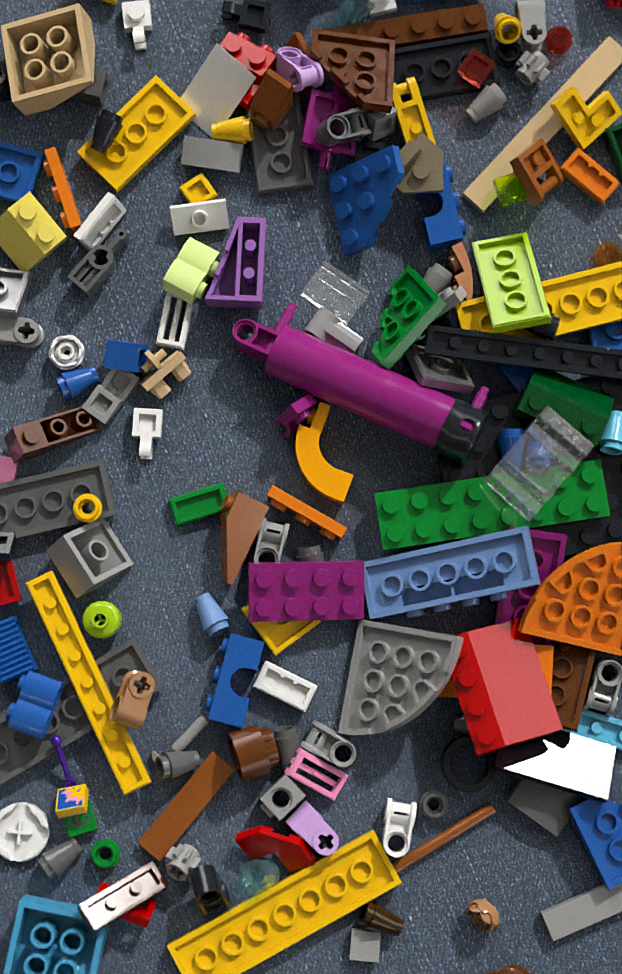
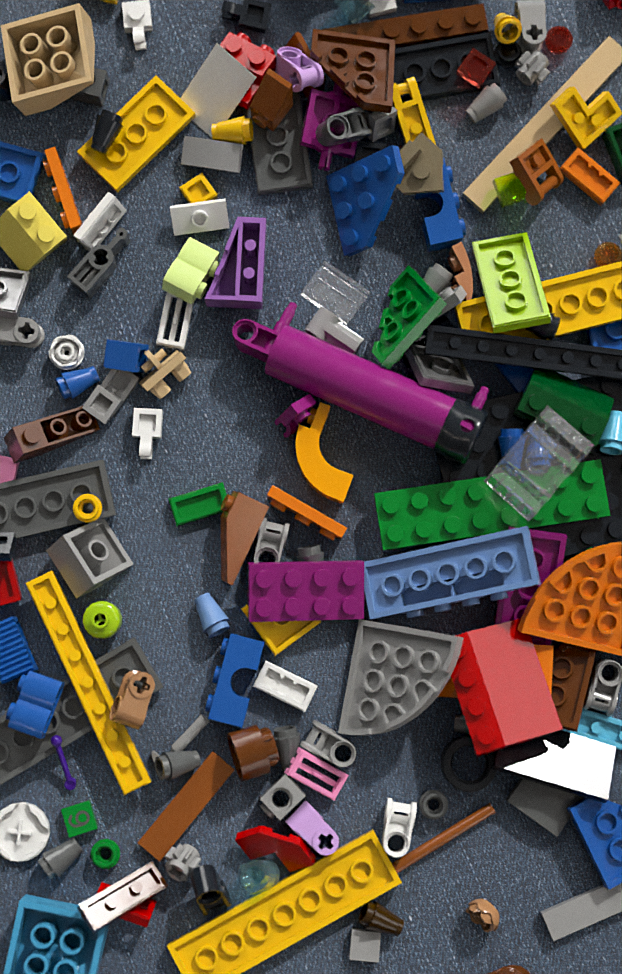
(72, 801): tile -> none

